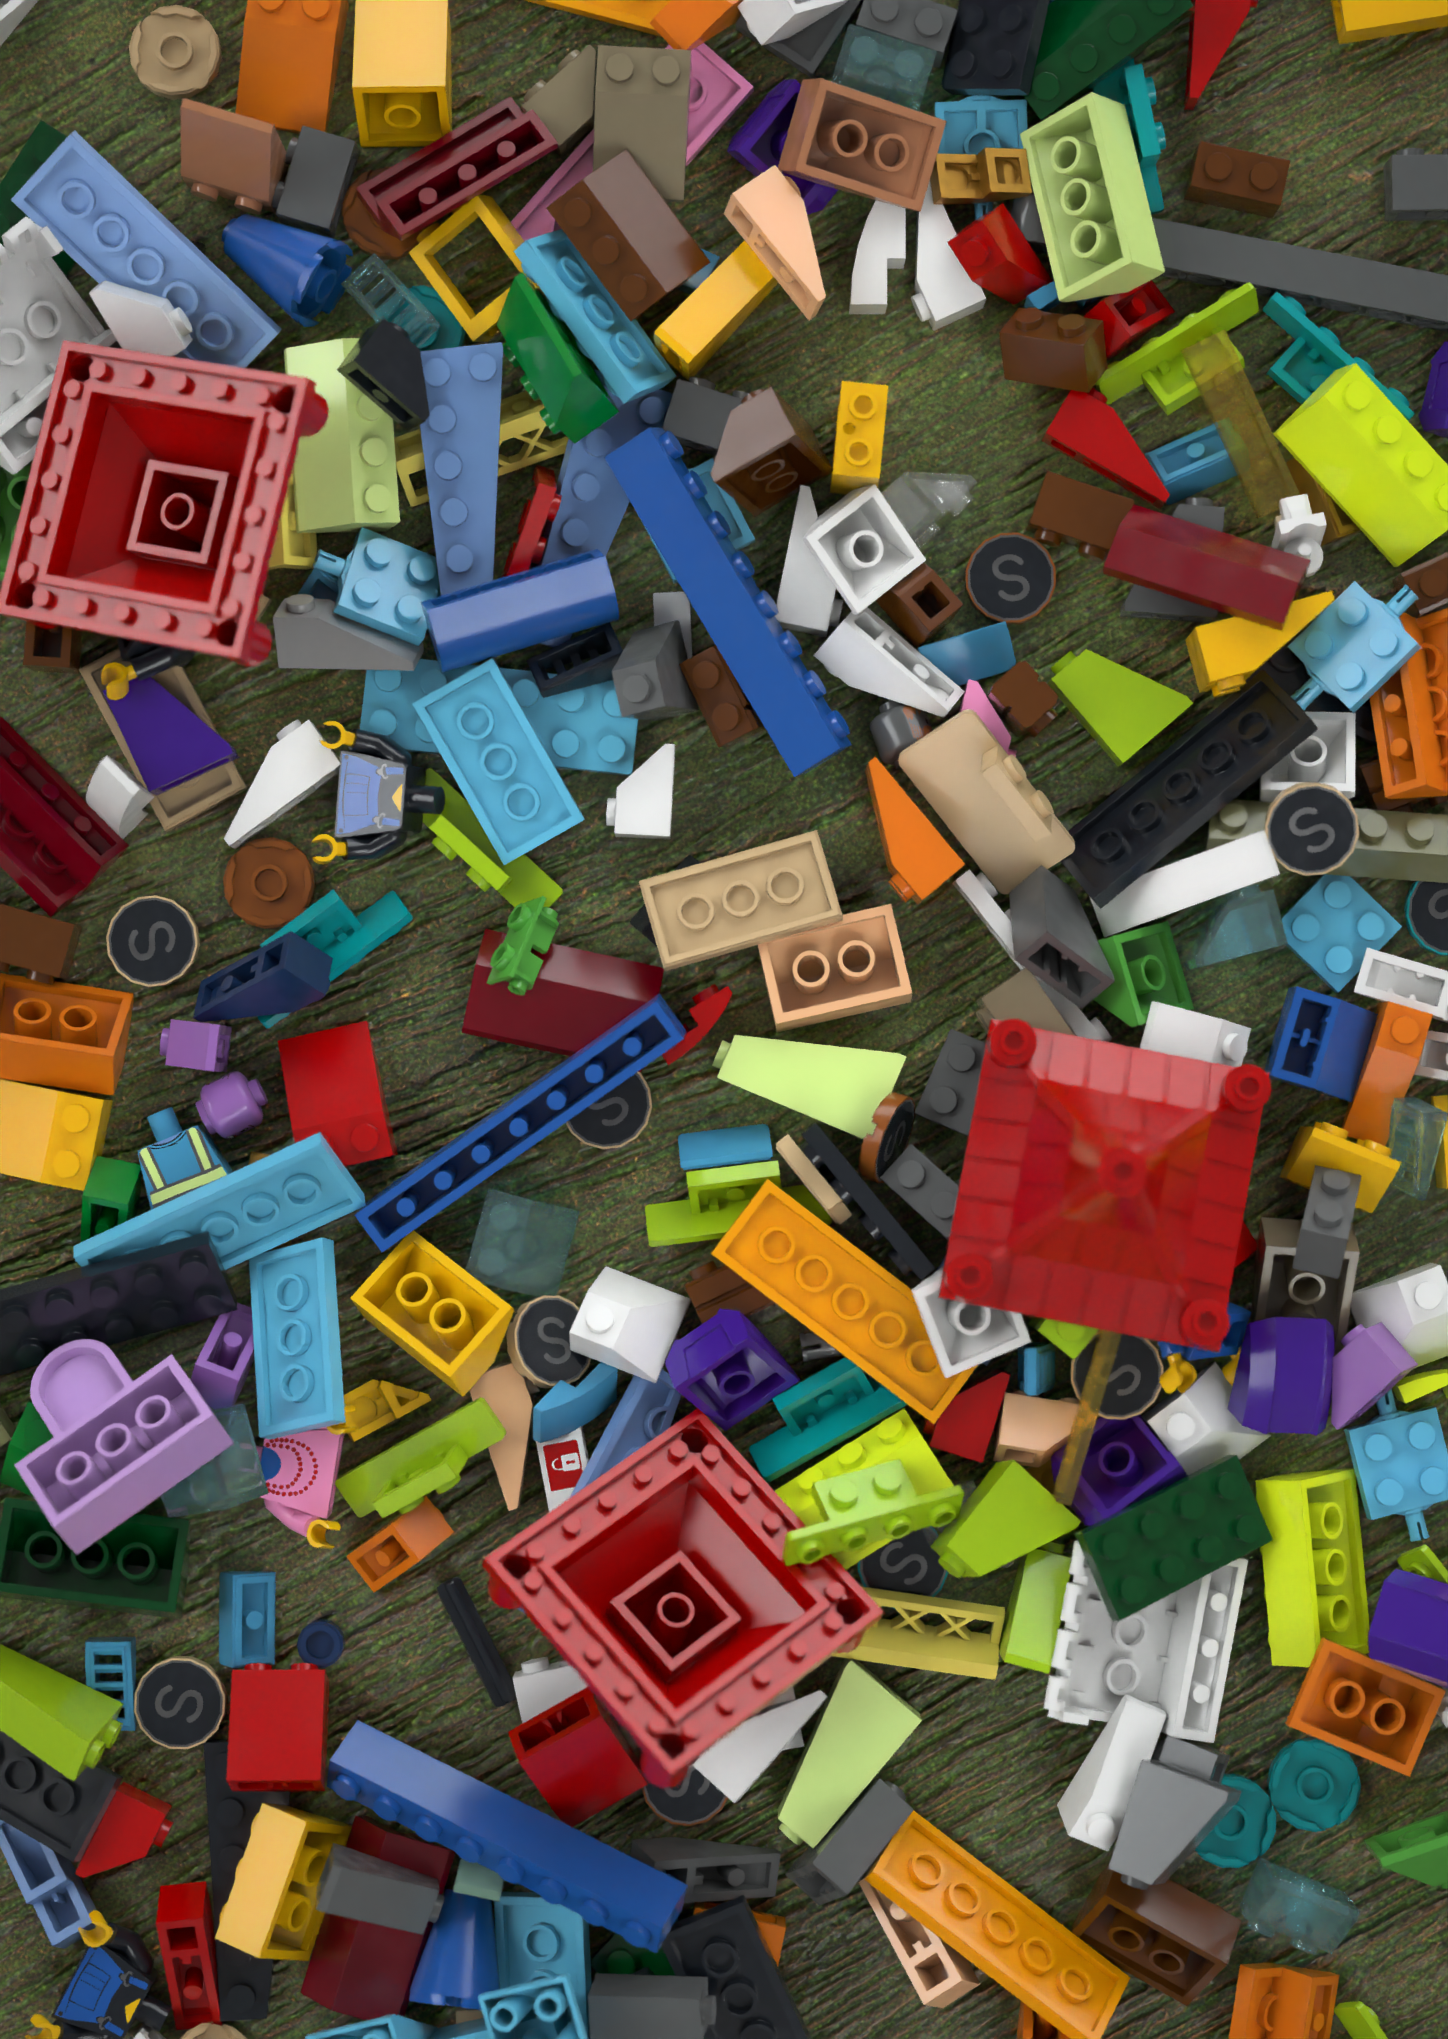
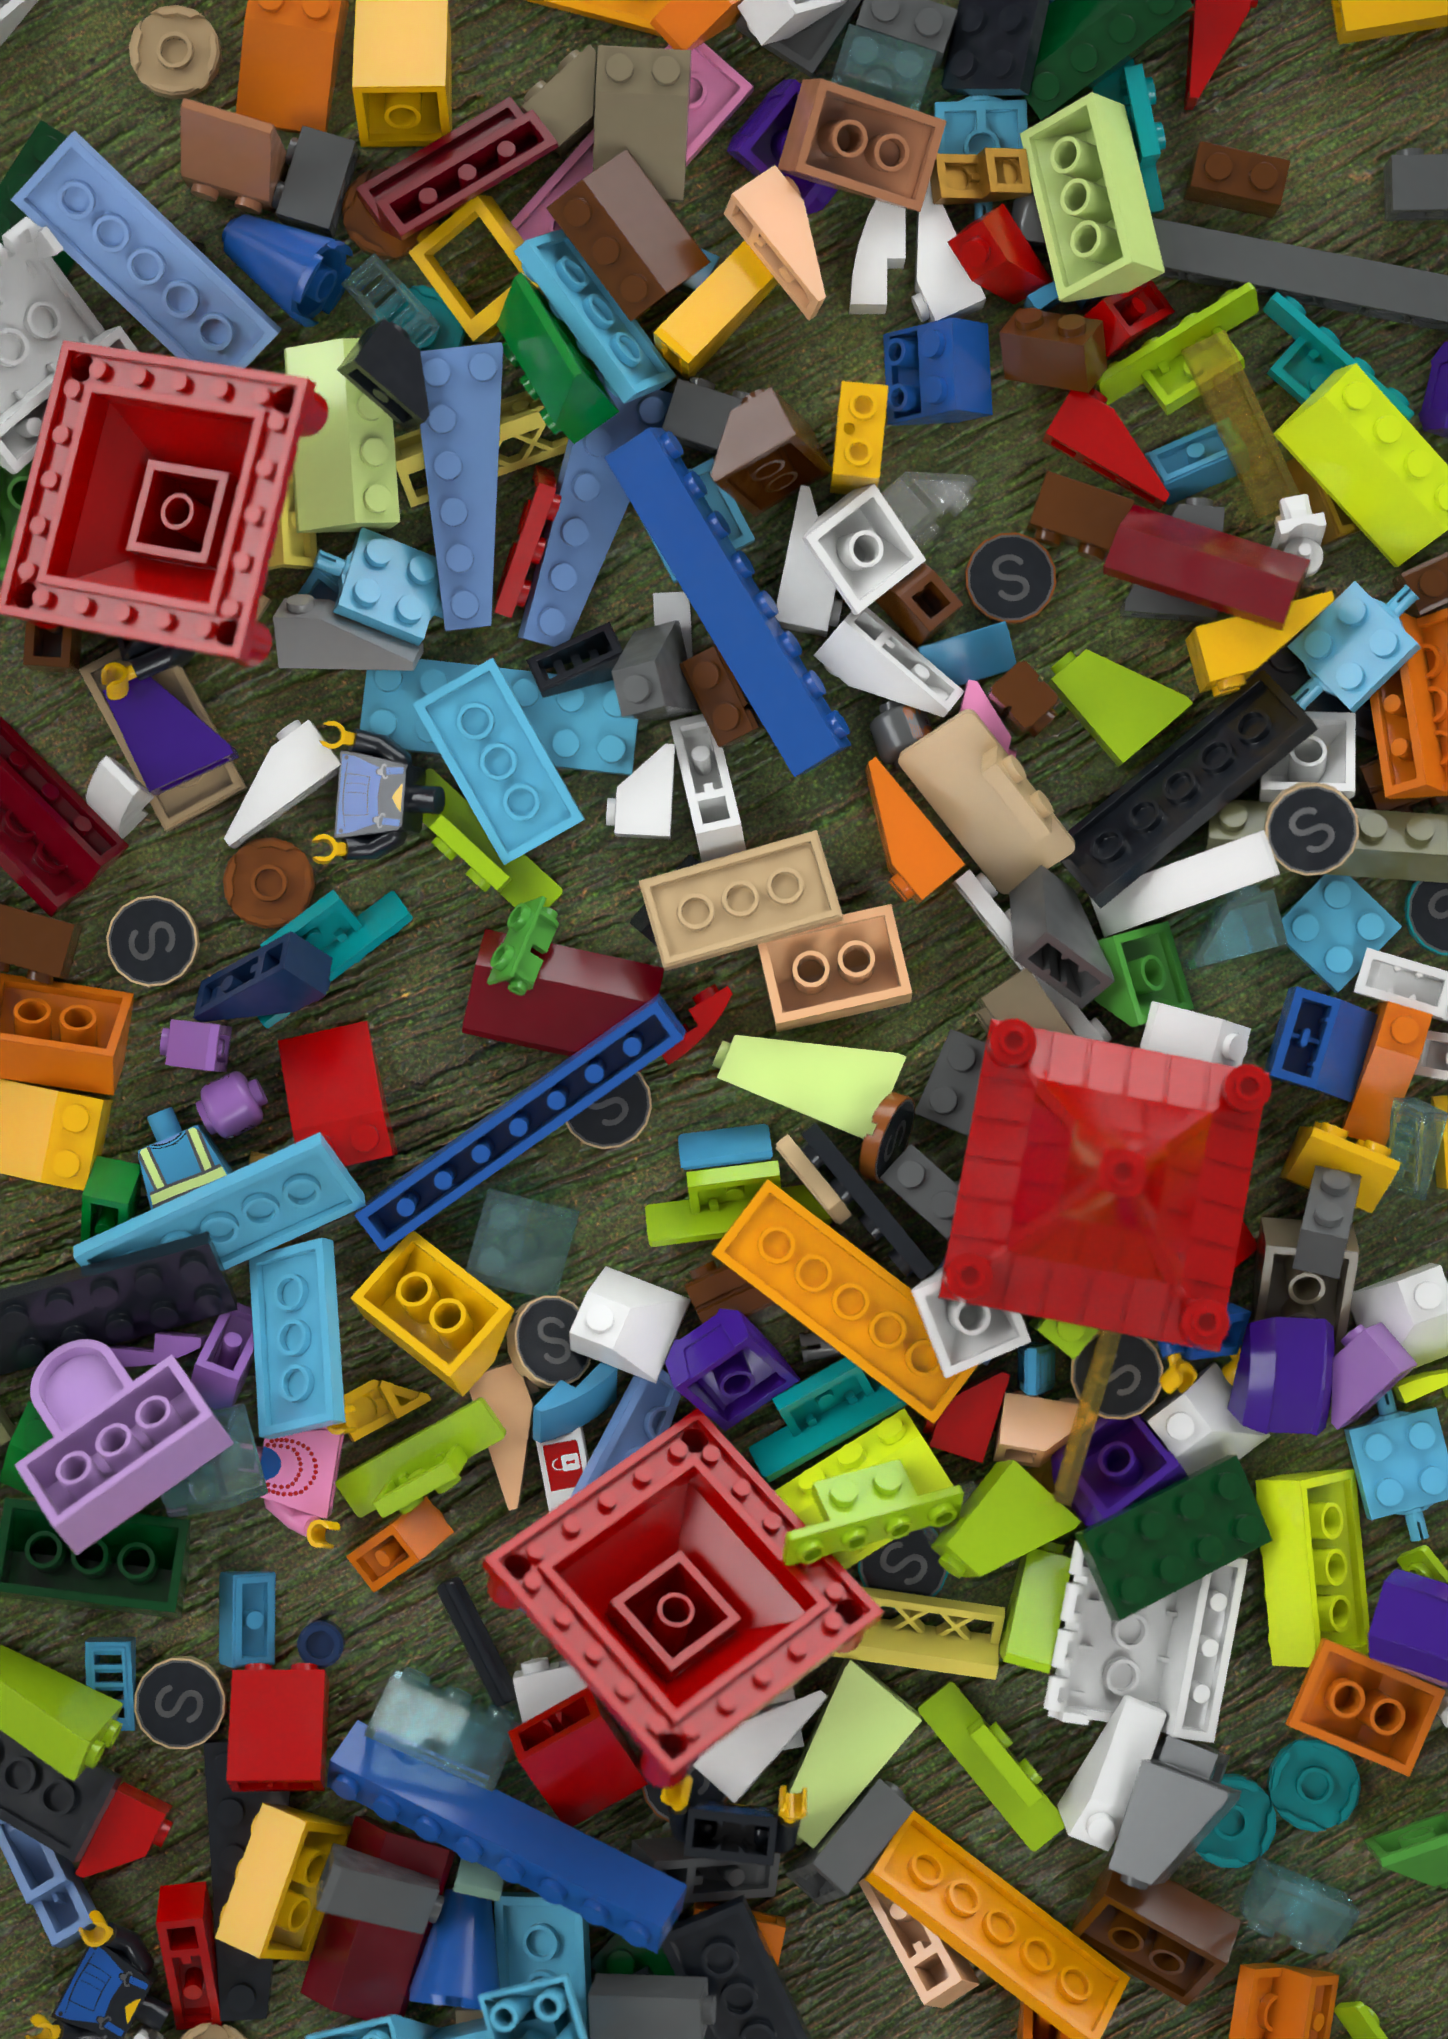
(142, 319): white slope -> none
(164, 1345): none -> medium lavender slope
(443, 1728): none -> clear light blue slope
(521, 610): blue brick -> none
(707, 789): none -> white slope
(734, 1829): none -> black torso
(938, 372): none -> blue slope
(992, 1766): none -> lime bracket

